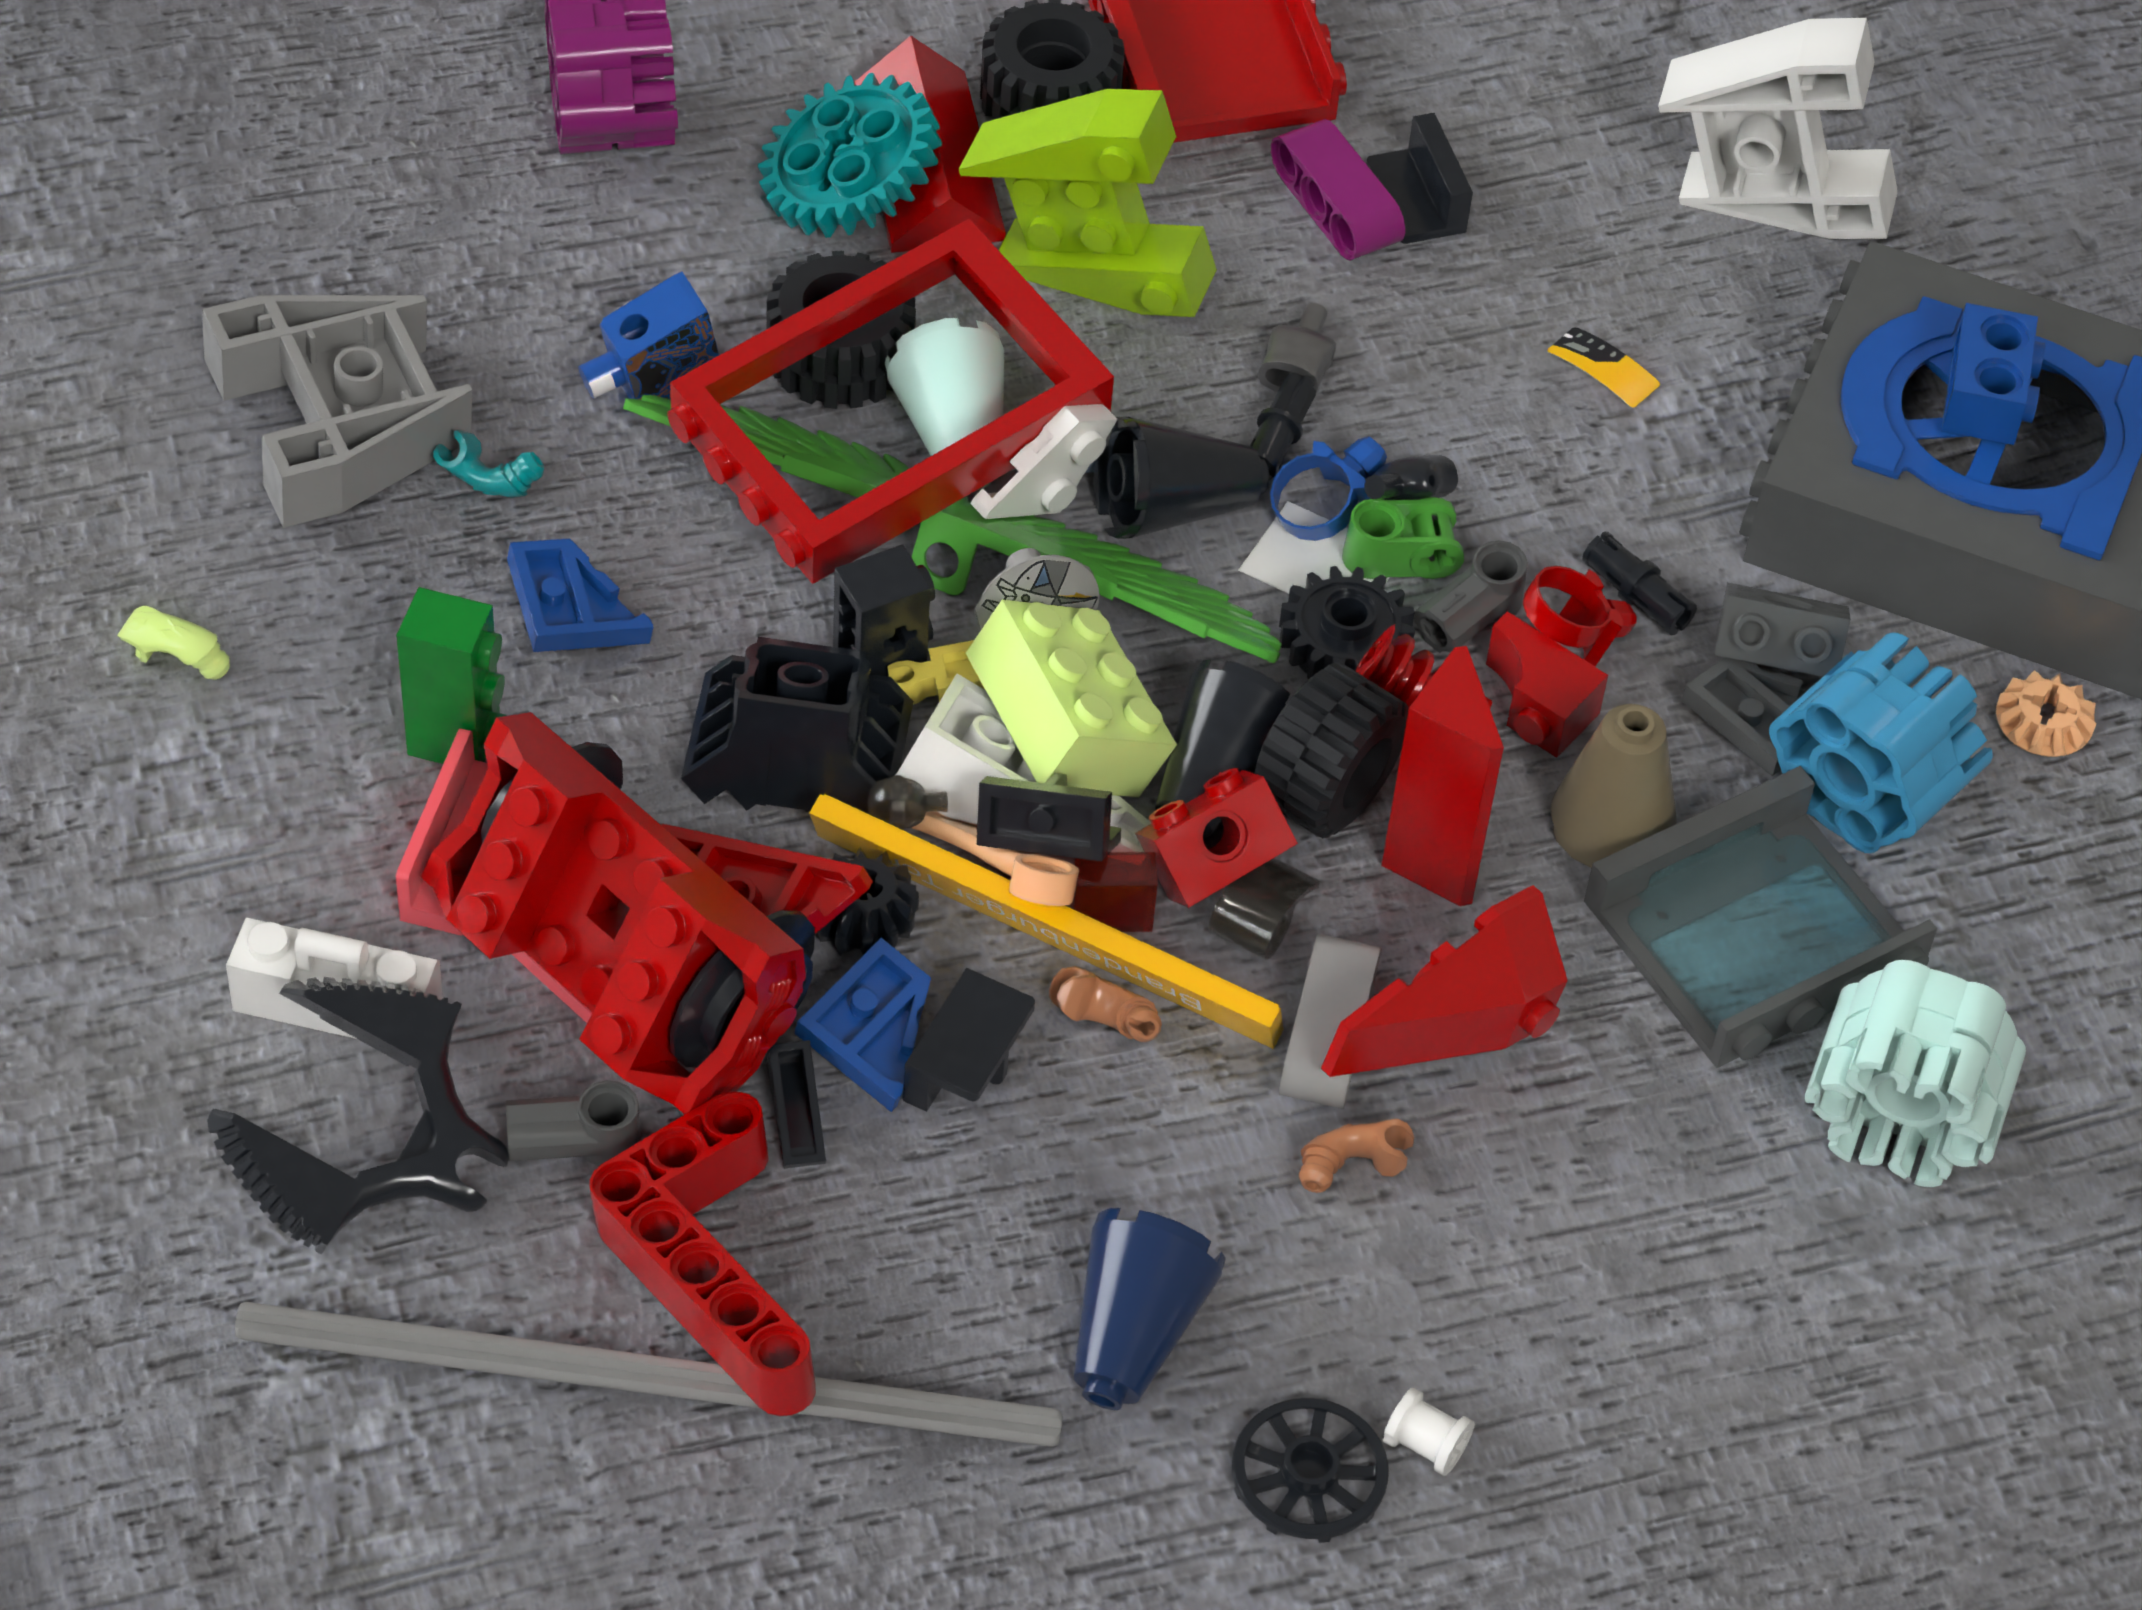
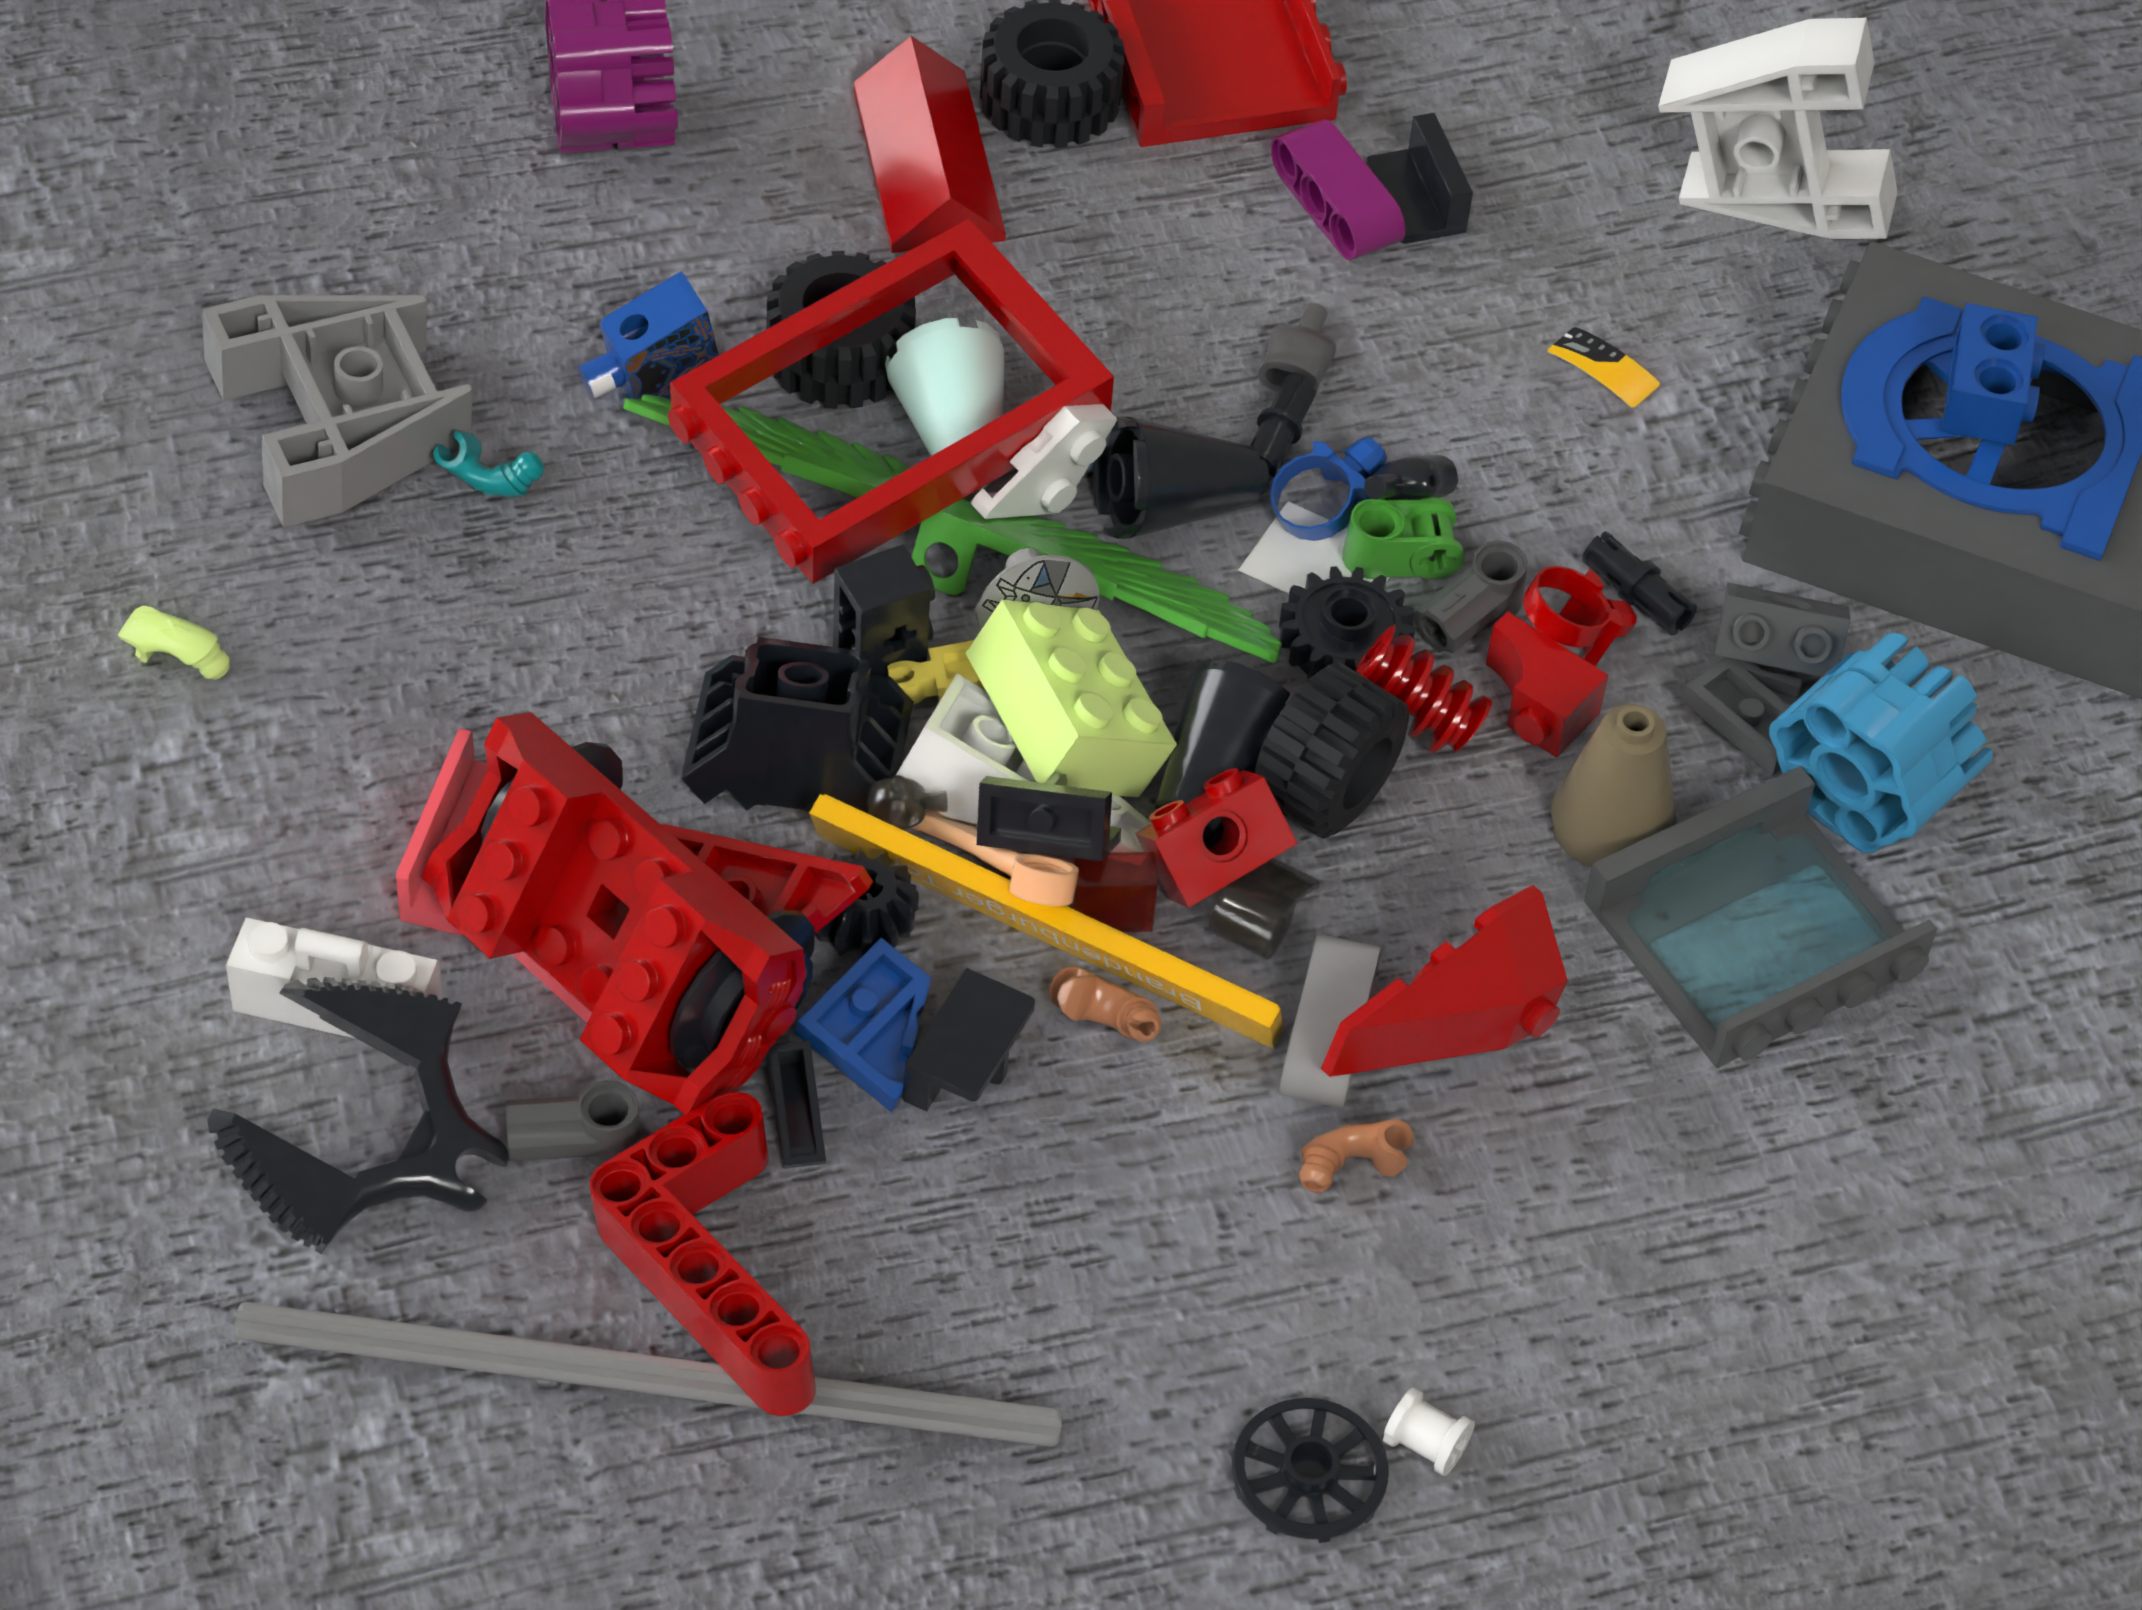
(448, 673): green brick -> none
(569, 600): blue wing -> none
(850, 155): teal gear -> none
(1080, 204): lime wedge -> none
(1138, 1301): dark blue cone -> none
(1445, 783): red slope -> none
(1919, 1061): light aqua piece -> none
(2020, 716): light nougat gear -> none

